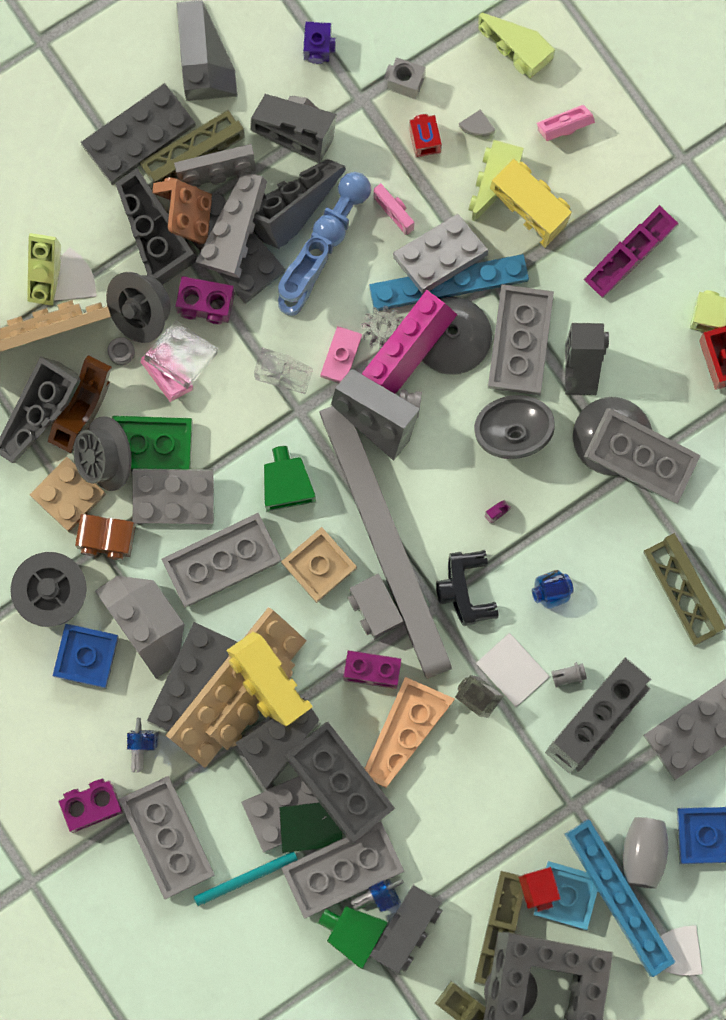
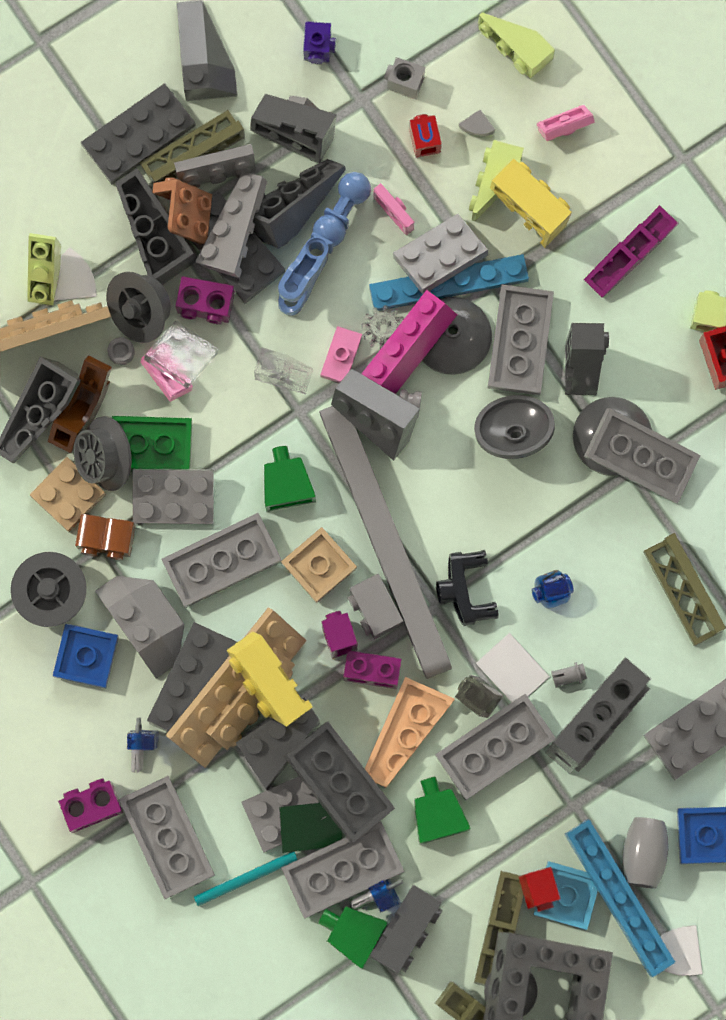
(339, 634): none -> magenta brick
(438, 813): none -> green torso
(495, 746): none -> light grey plate
(497, 511): magenta tile -> none

